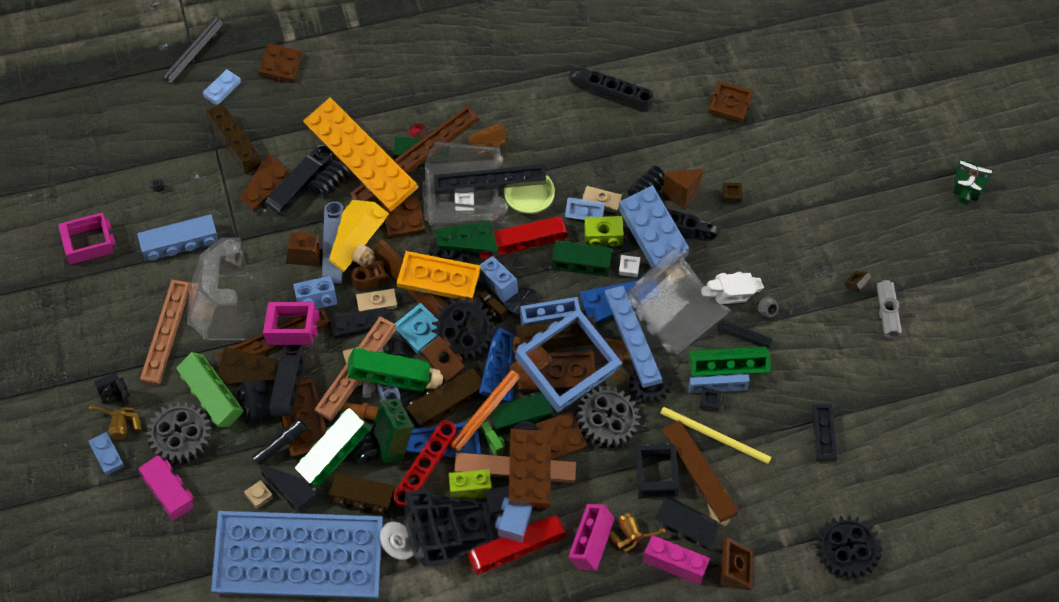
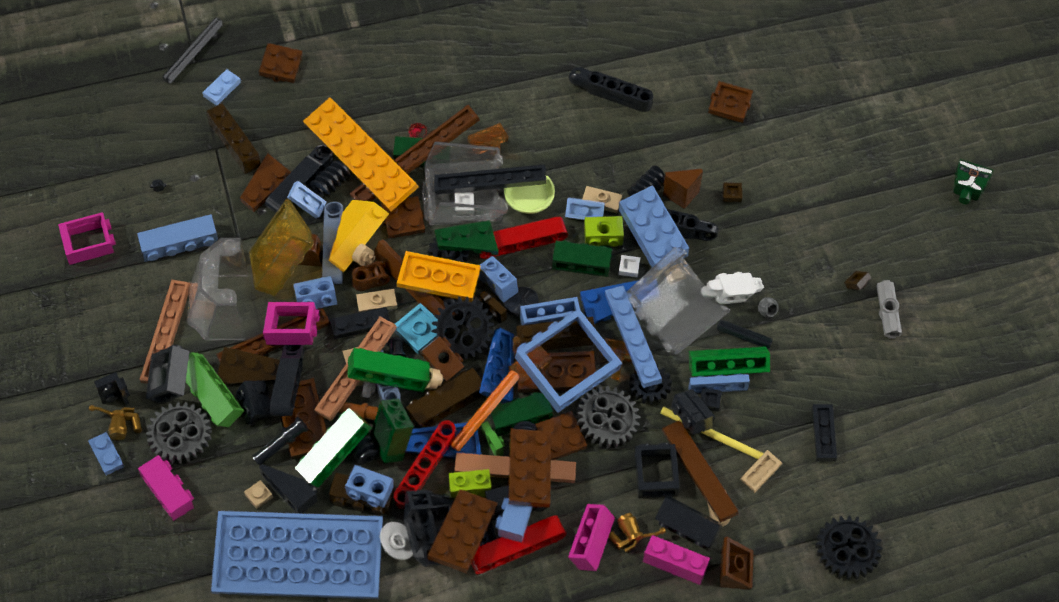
(167, 374): none -> black window
(279, 249): none -> clear yellow slope
(306, 199): none -> light blue plate
(372, 482): none -> medium blue brick
(462, 531): none -> reddish brown plate
(692, 412): none -> black brick
(761, 471): none -> tan plate

